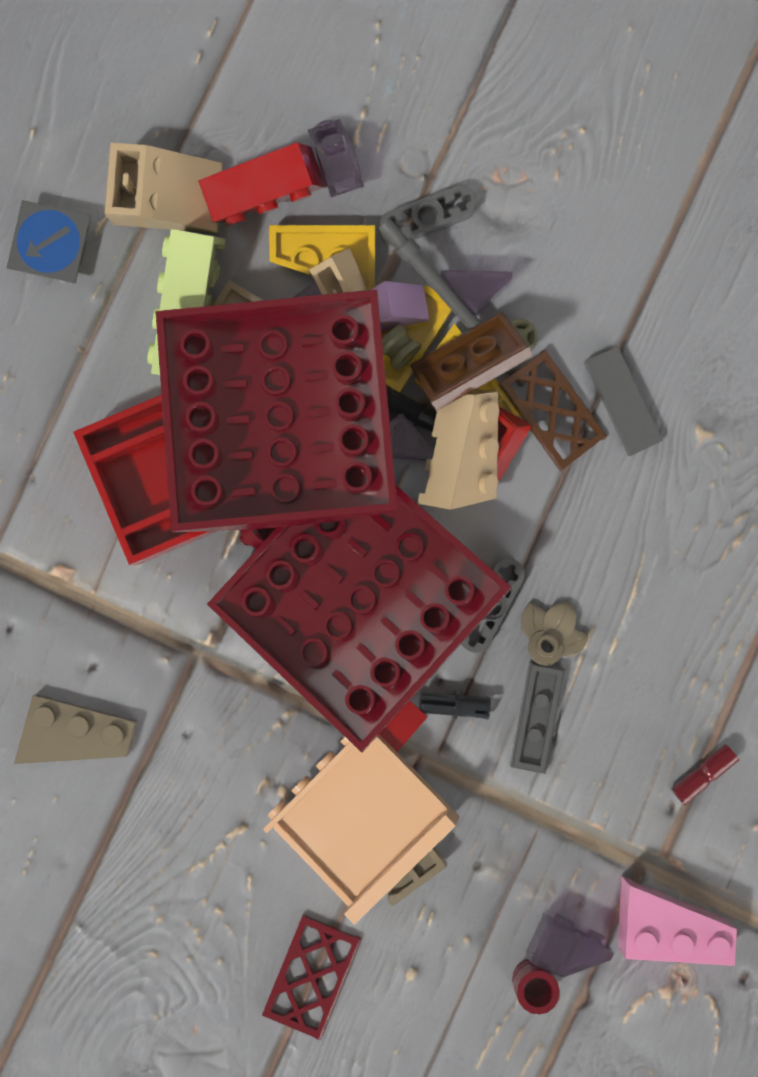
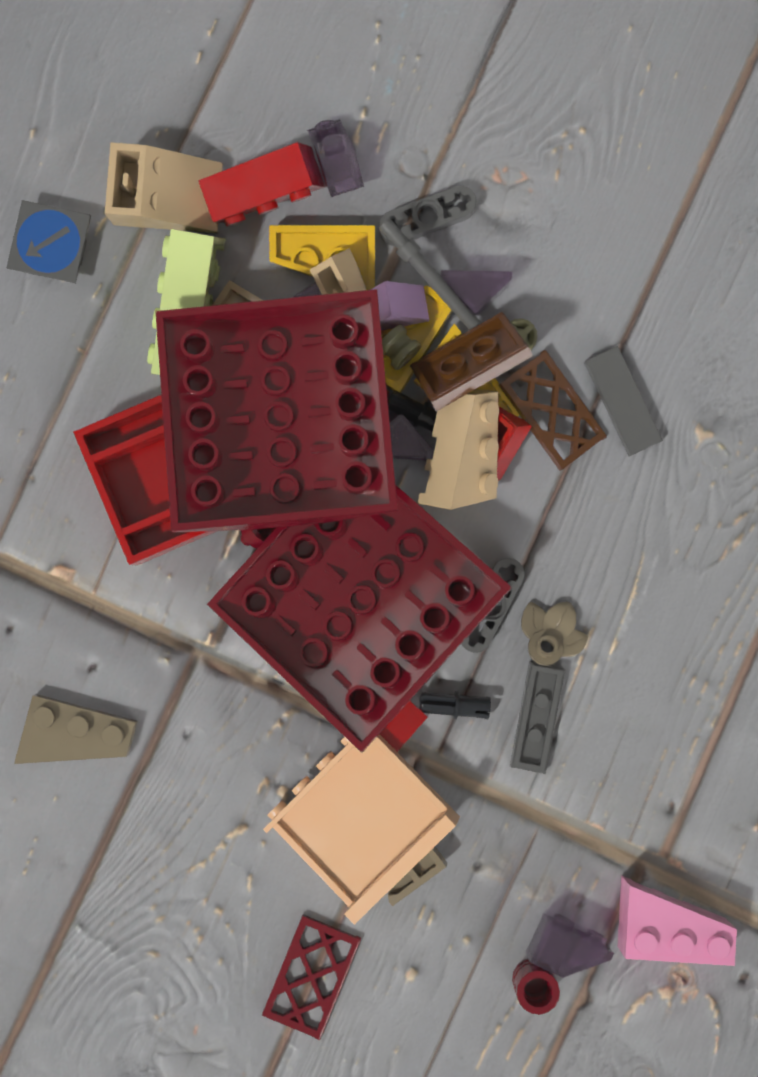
(708, 771): dark red piece -> none

